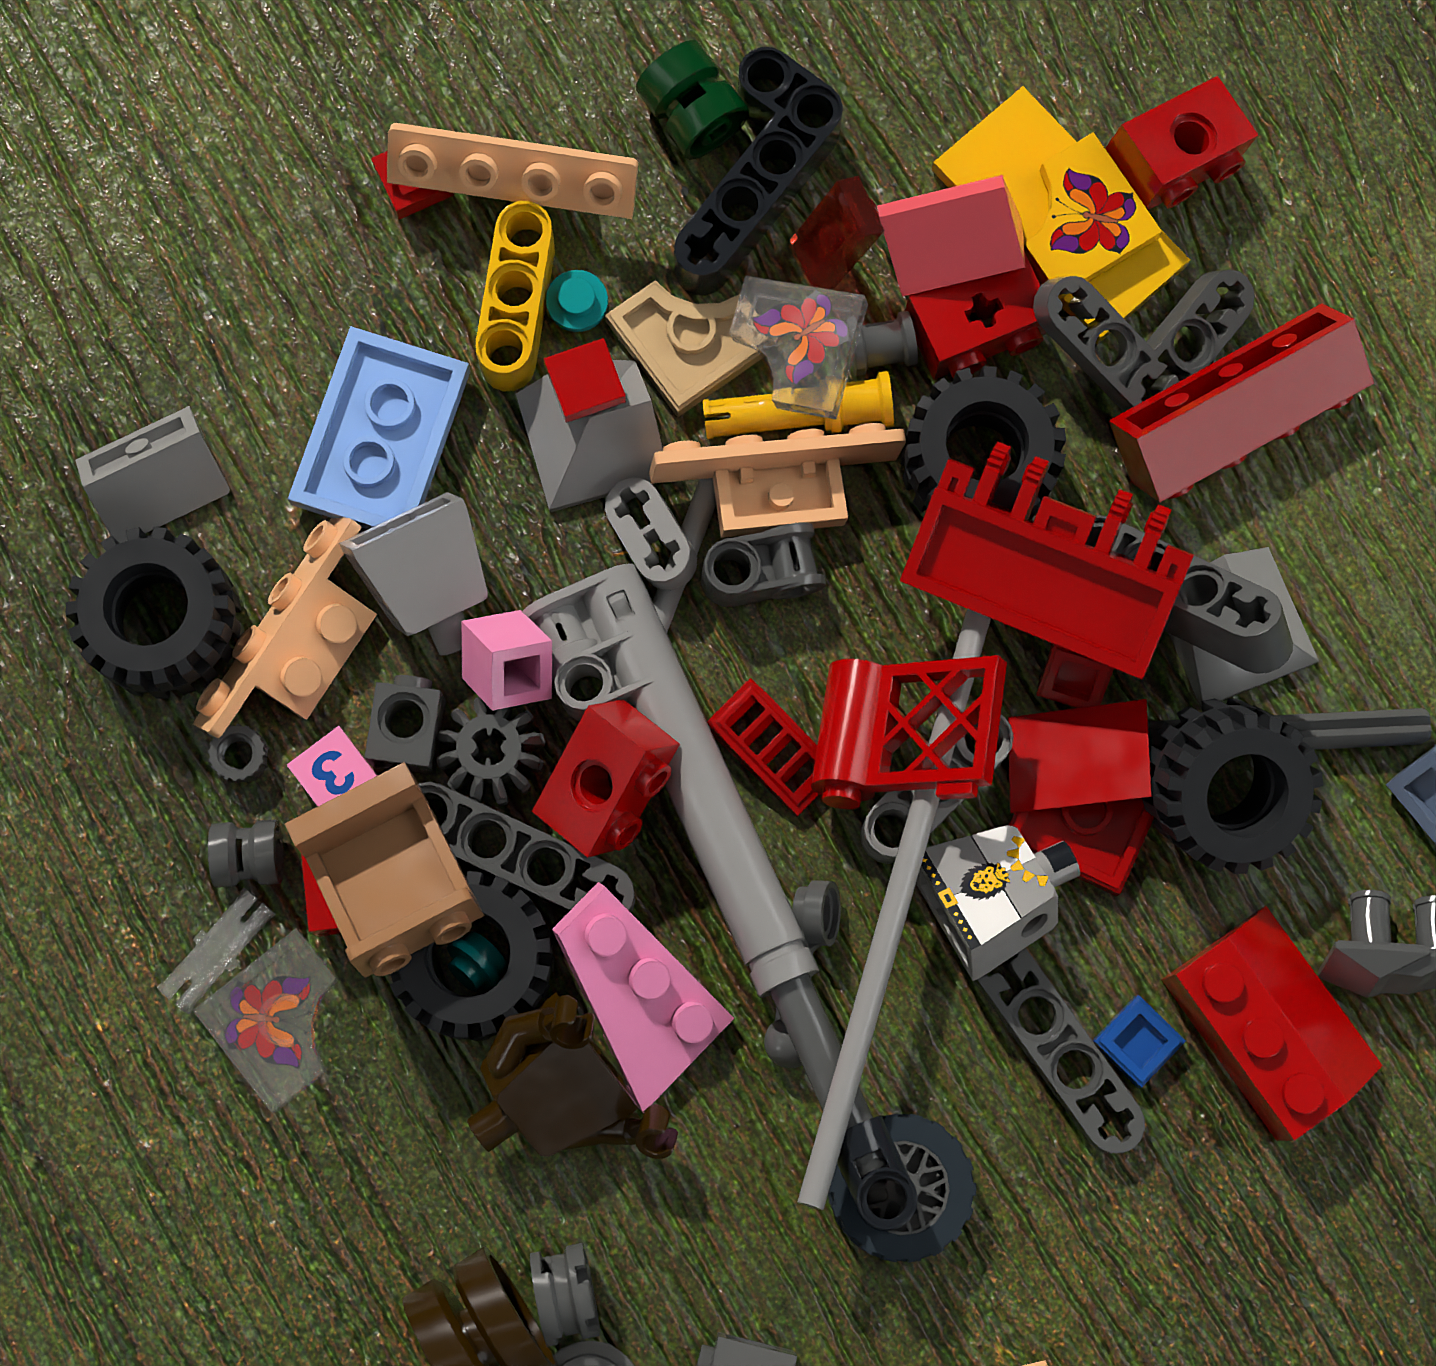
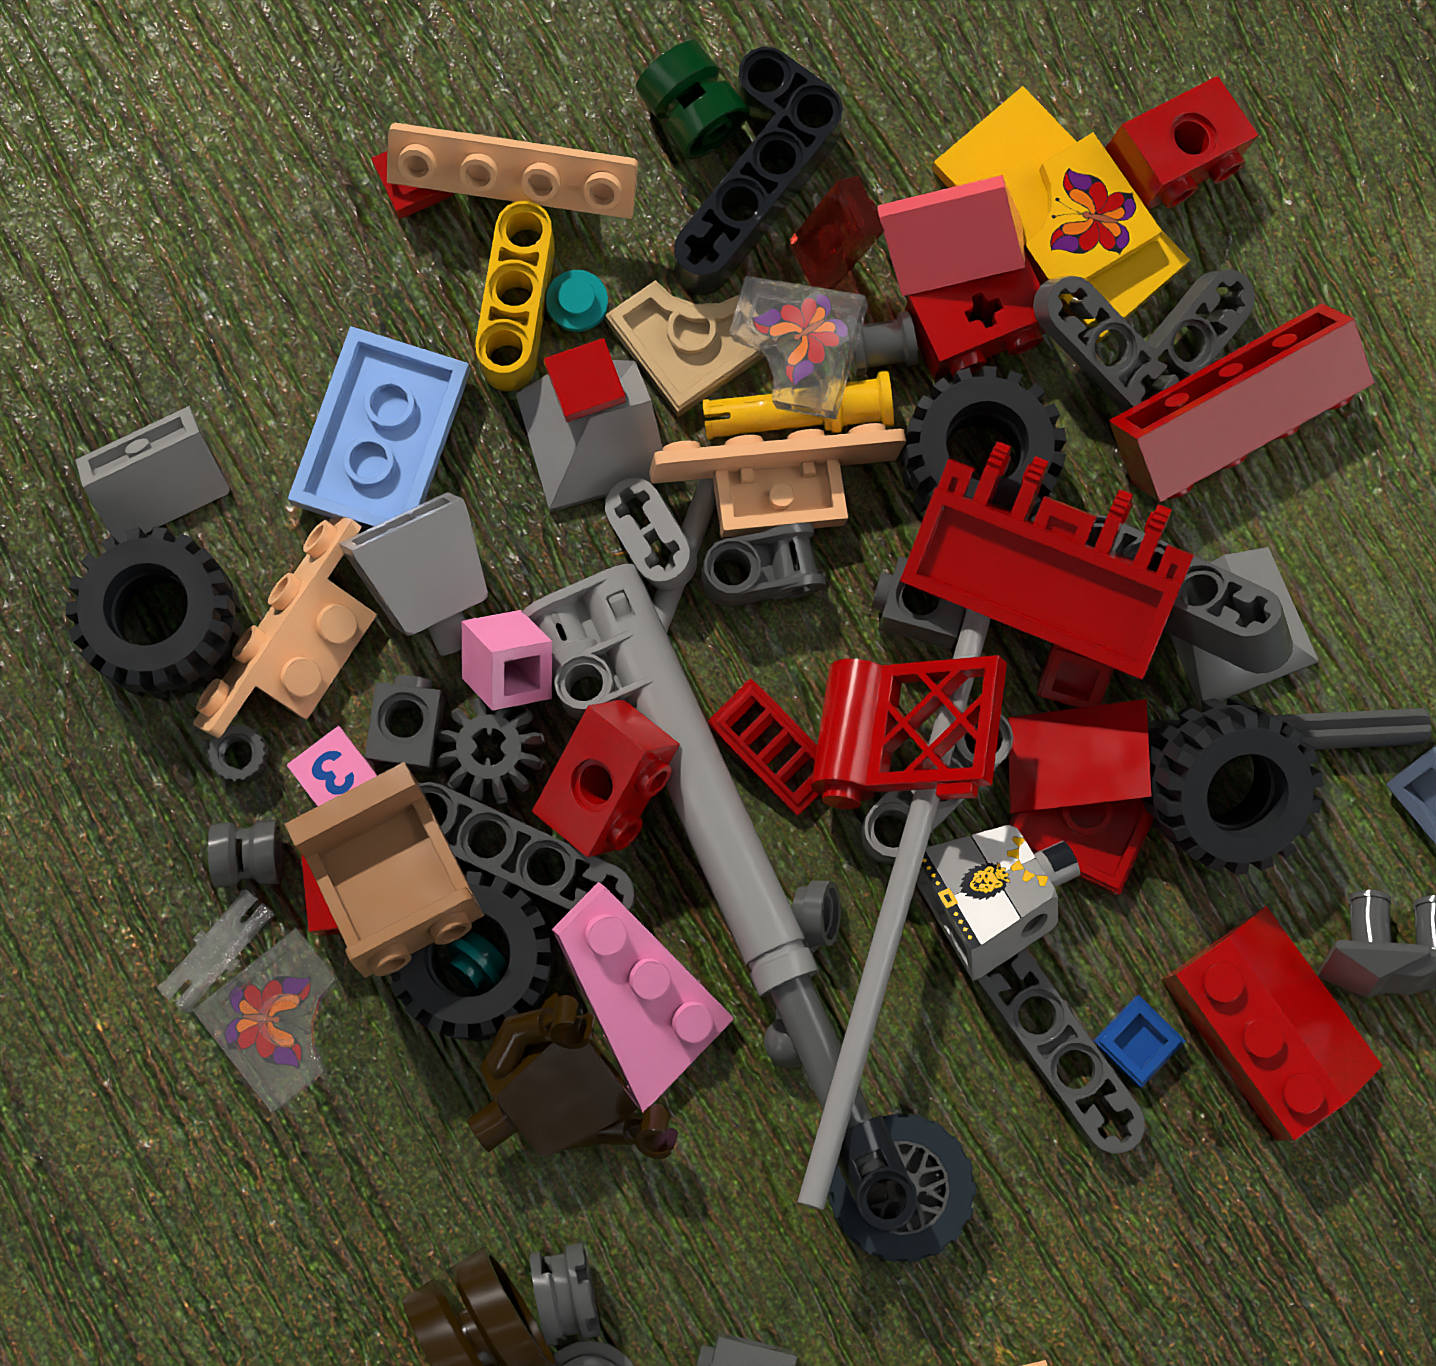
(935, 628): none -> dark grey brick

